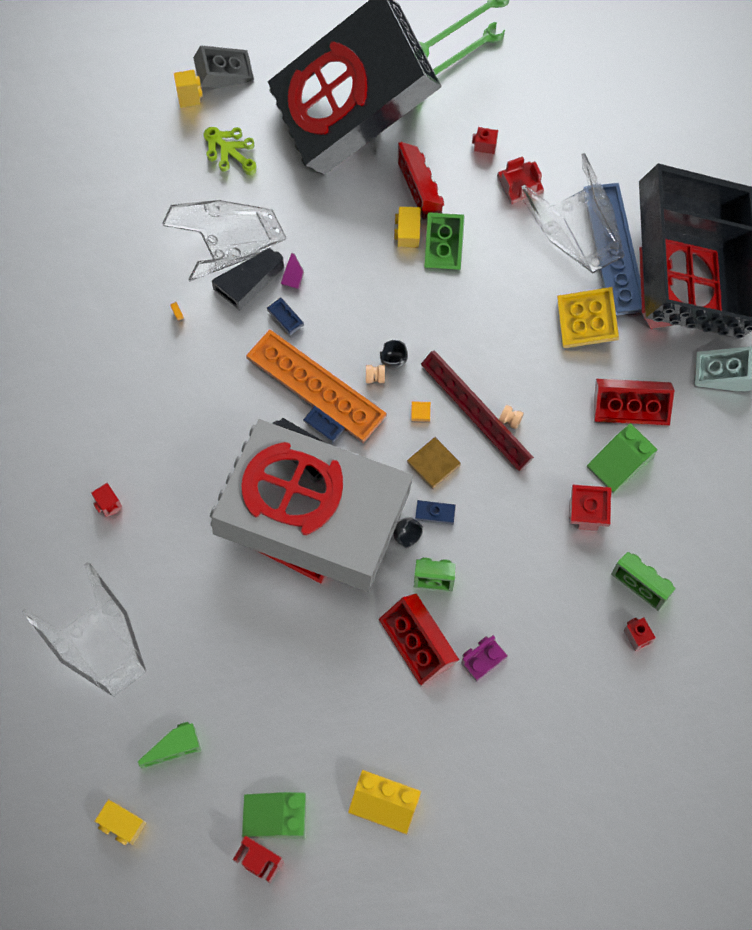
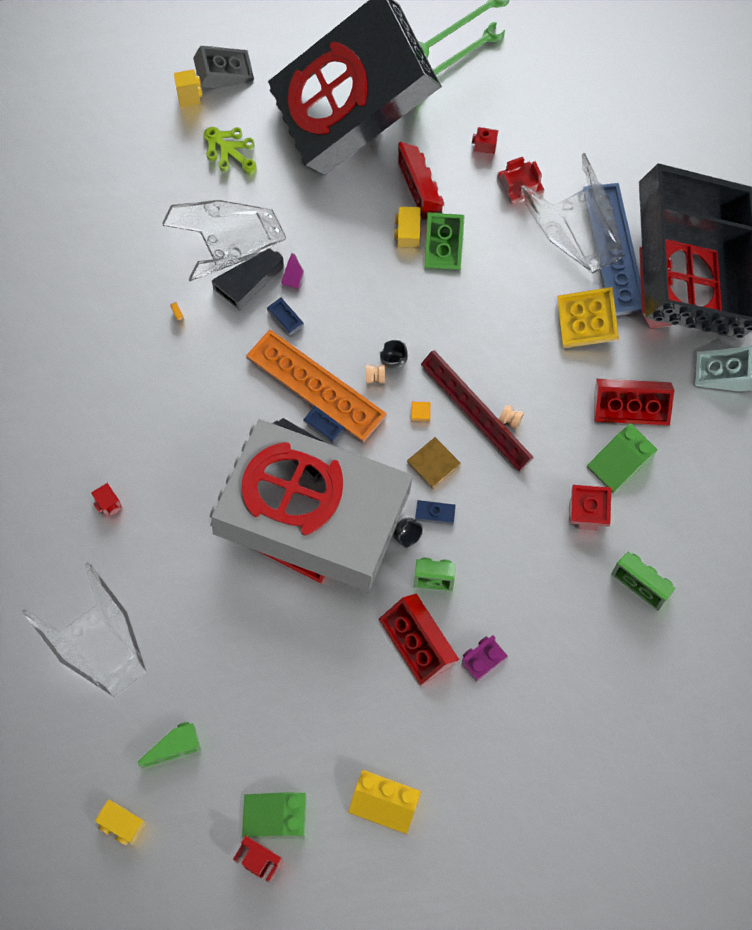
(639, 633): red brick -> none

